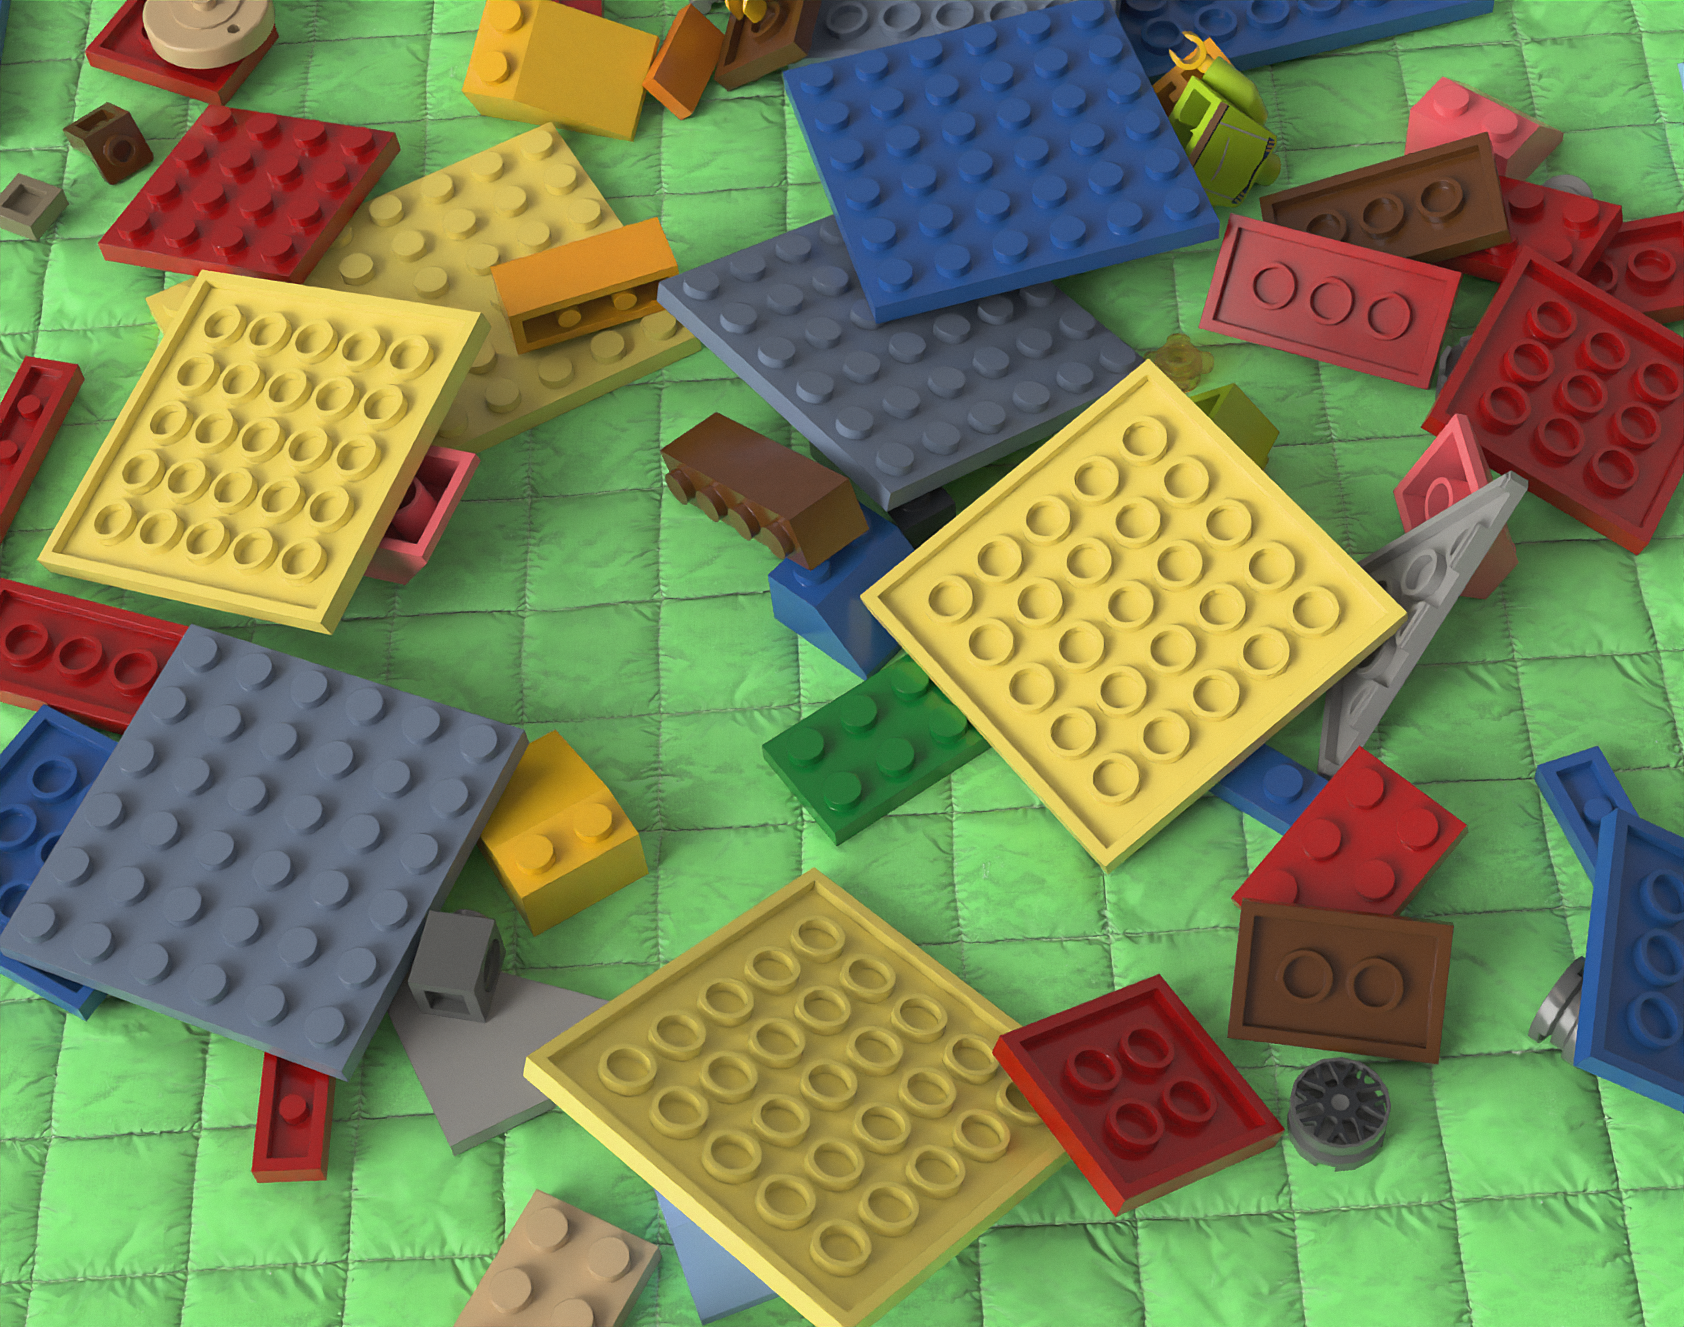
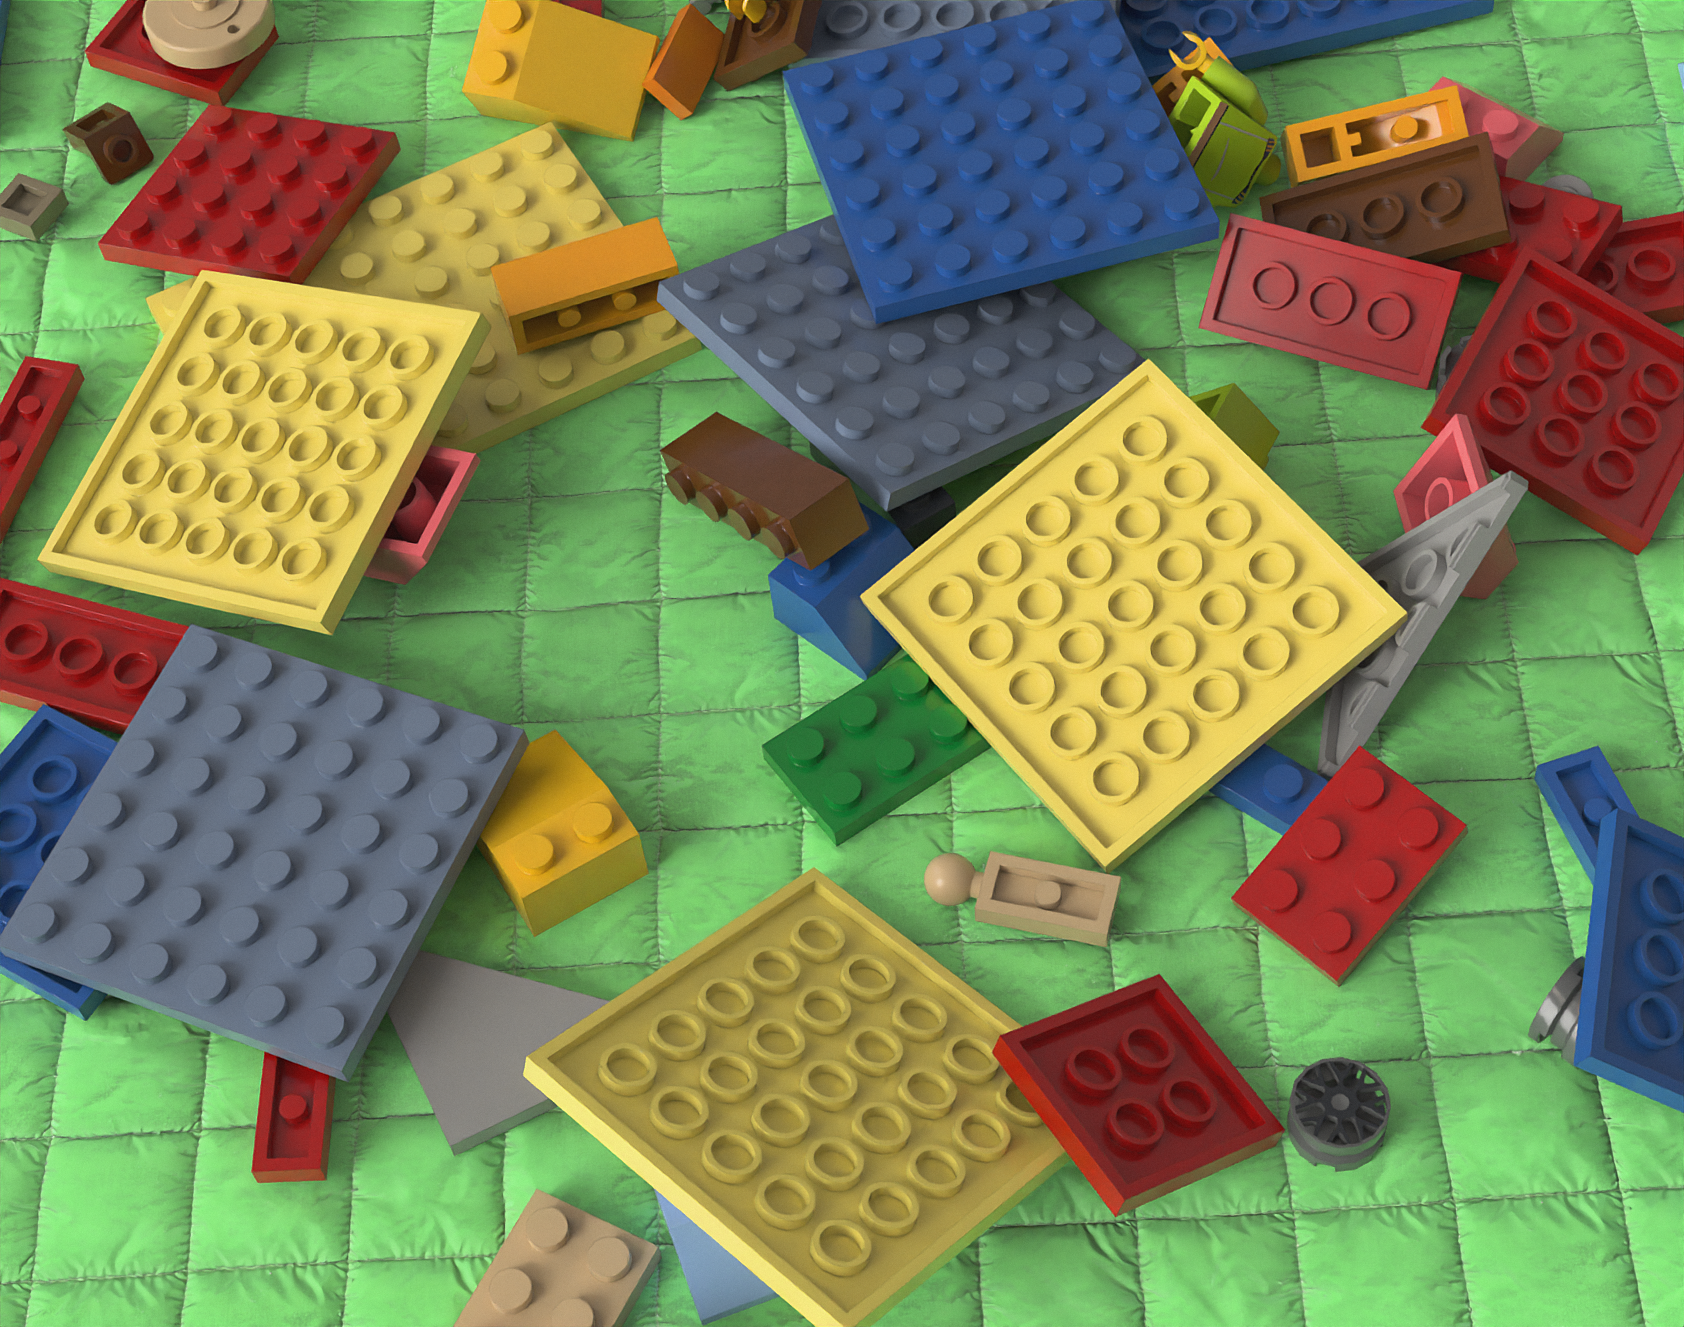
(457, 965): dark grey brick -> none
(1029, 895): none -> tan plate
(1181, 361): clear yellow plate -> none
(1340, 980): reddish brown plate -> none
(1371, 135): none -> light orange slope

